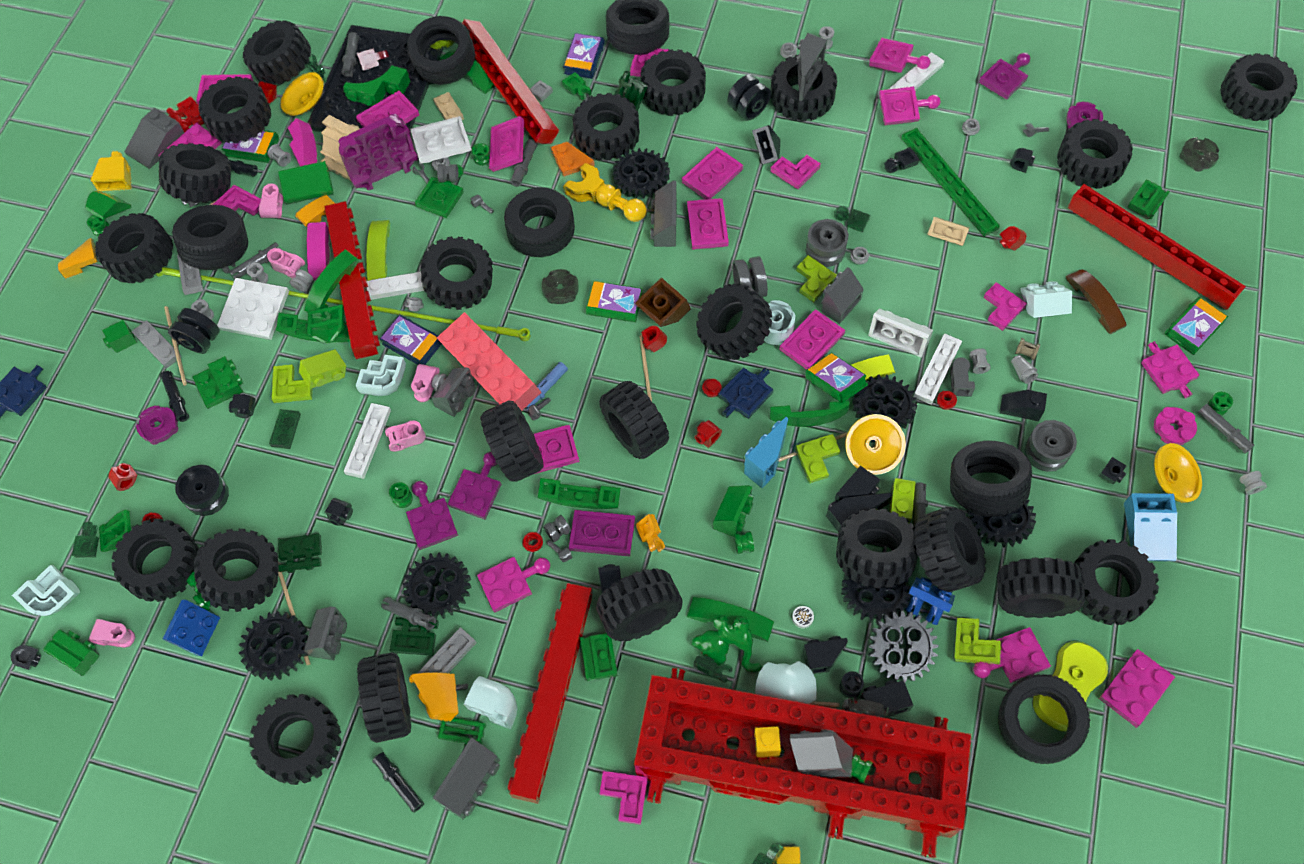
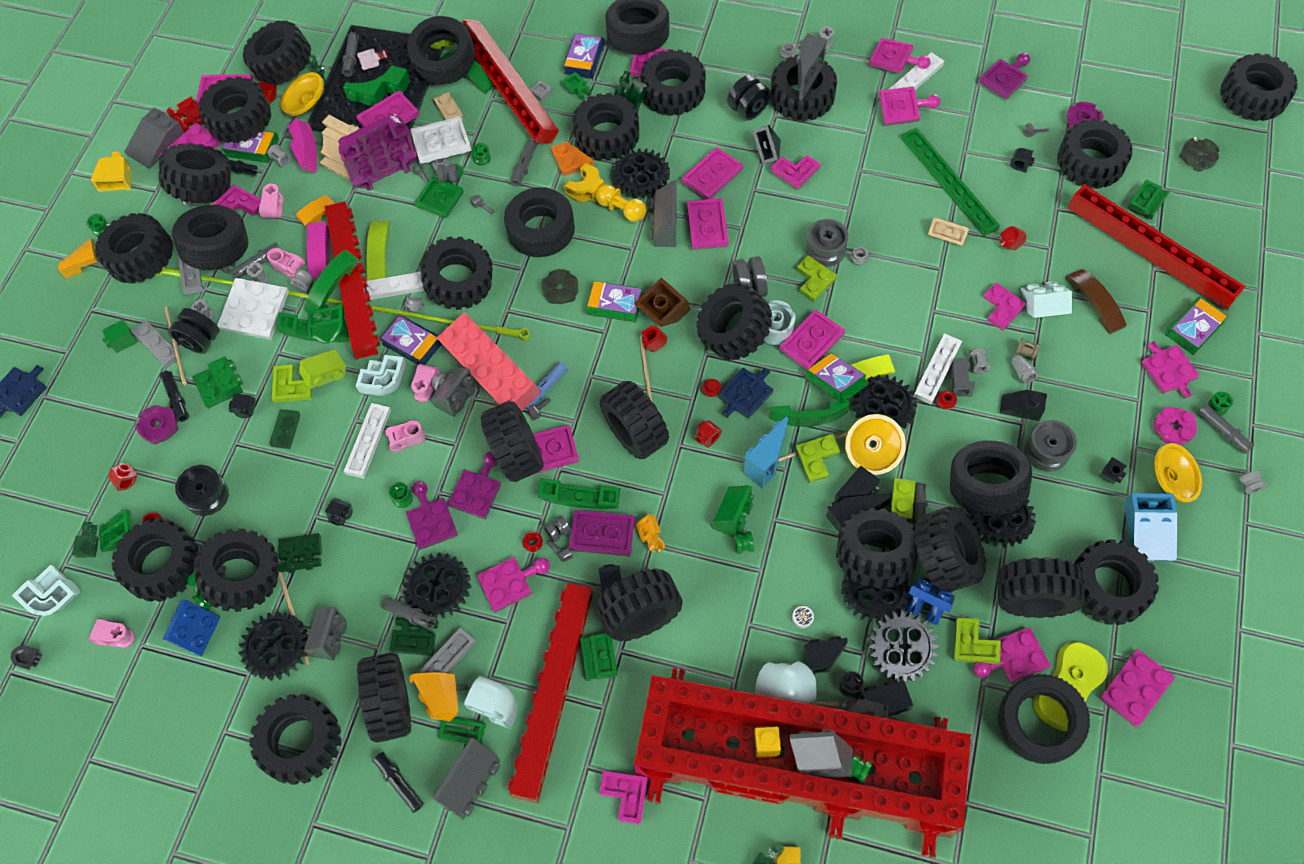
(71, 652): green brick -> none
(105, 204): green slope -> none
(305, 182): green piece -> none
(506, 144): dark pink plate -> none
(705, 610): green slope -> none
(707, 666): clear green plate -> none
(716, 642): green animal -> none
(841, 296): dark grey slope -> none
(856, 220): clear green plate -> none
(900, 332): white slope -> none
(904, 158): black plate -> none
(971, 126): light grey plate -> none

